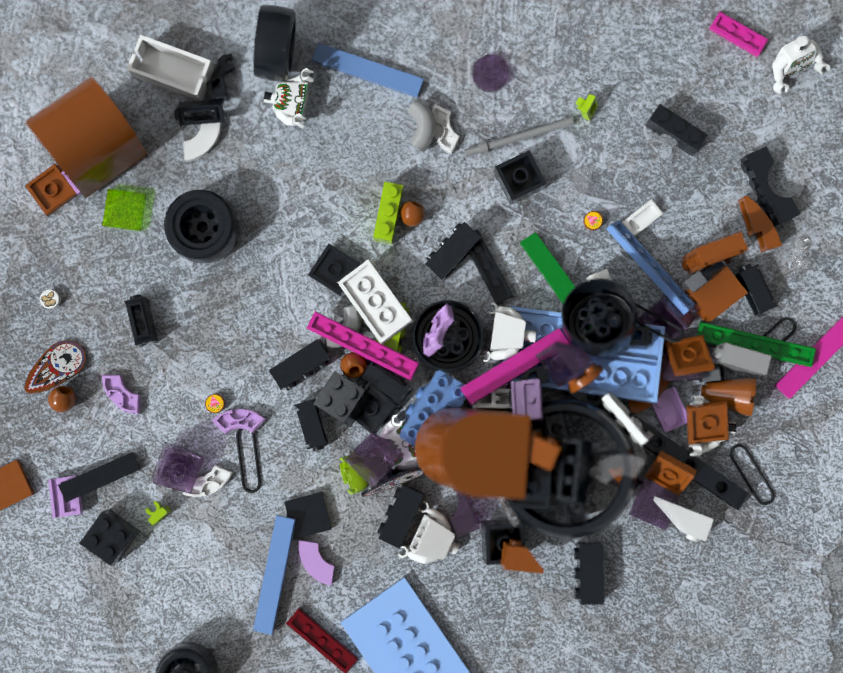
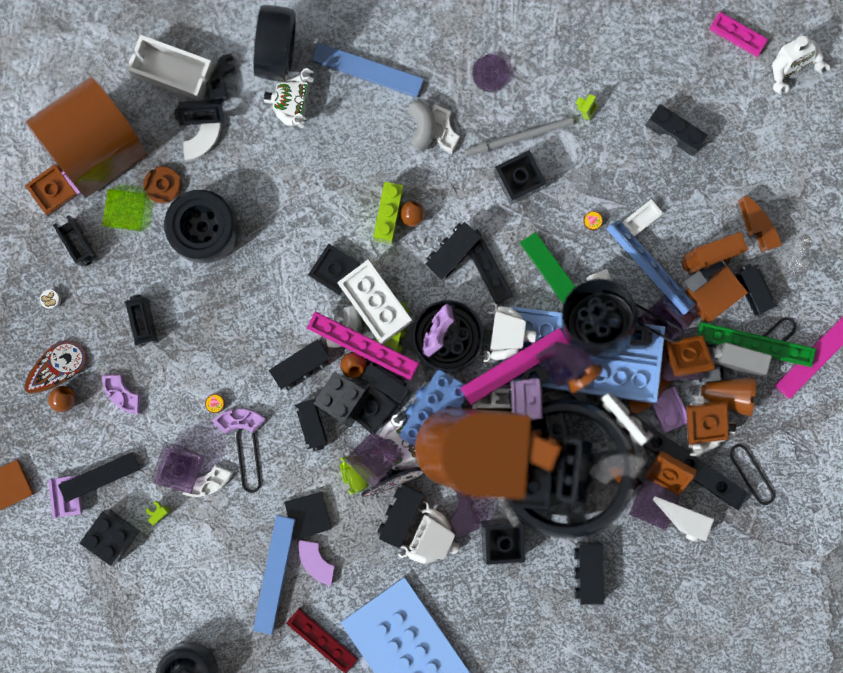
(63, 232): none -> black window
(162, 185): none -> dark orange tile
(518, 558): dark orange slope -> none
(756, 167): black arch -> none

